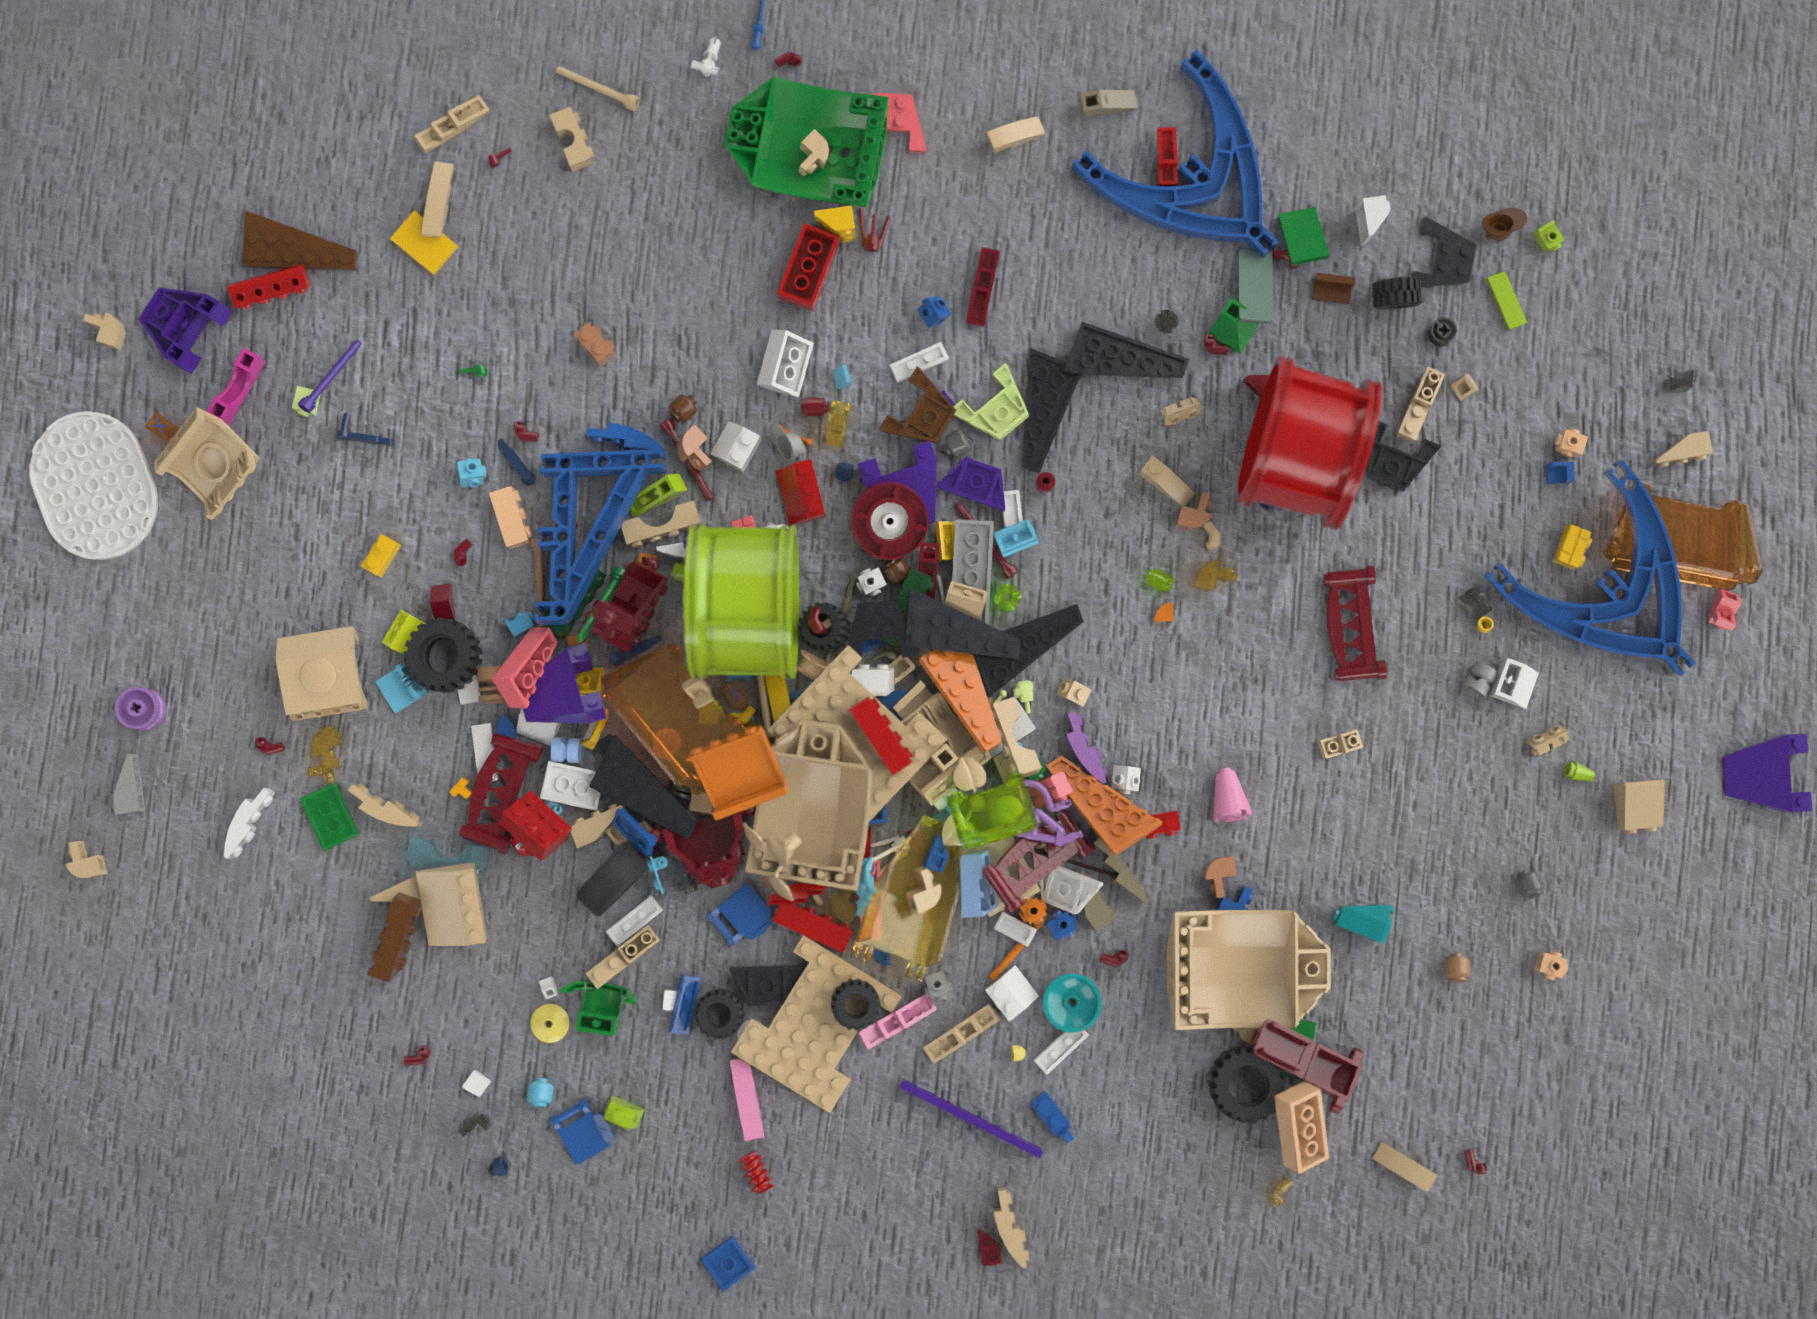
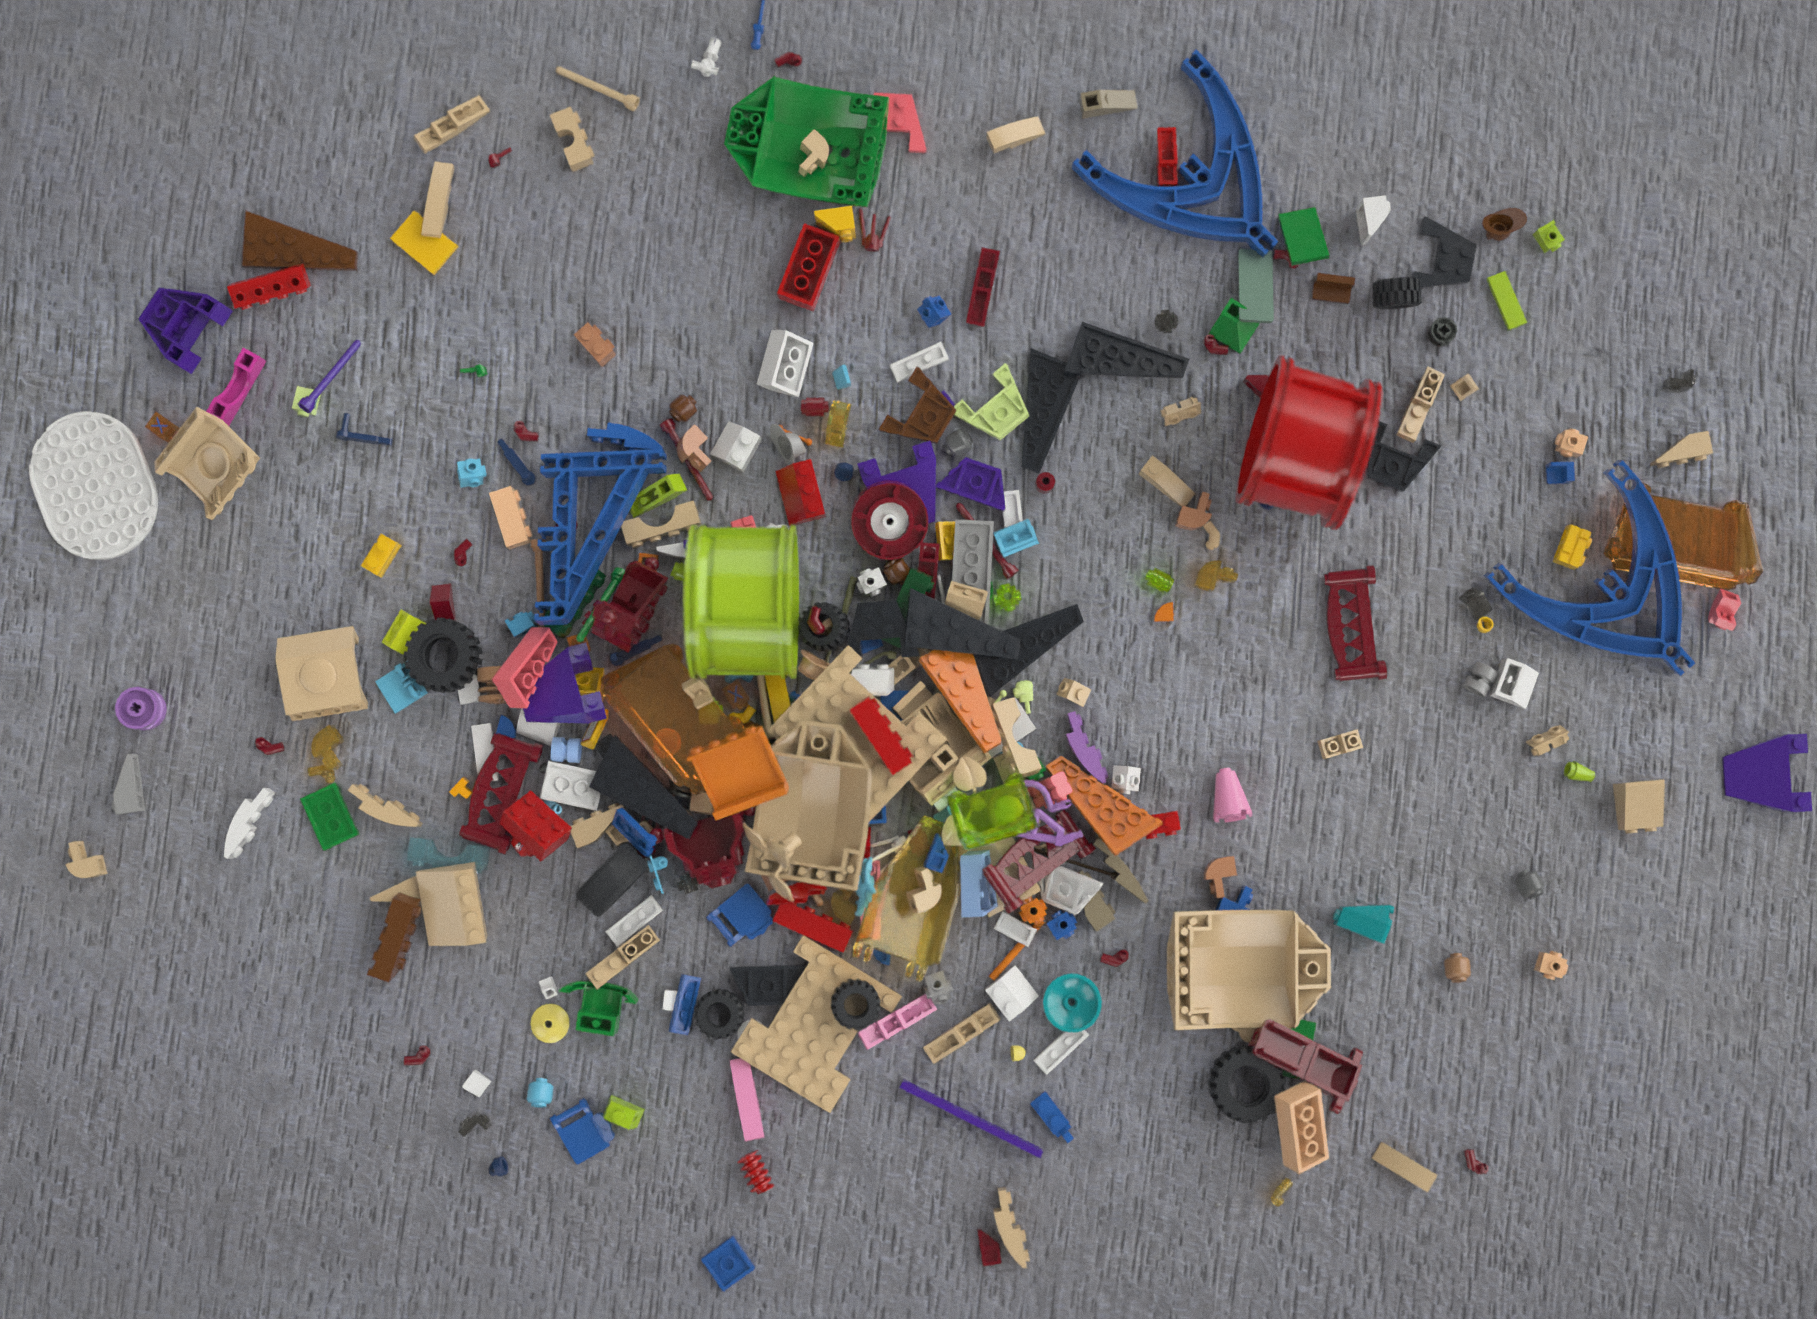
(111, 329): tan brick -> none

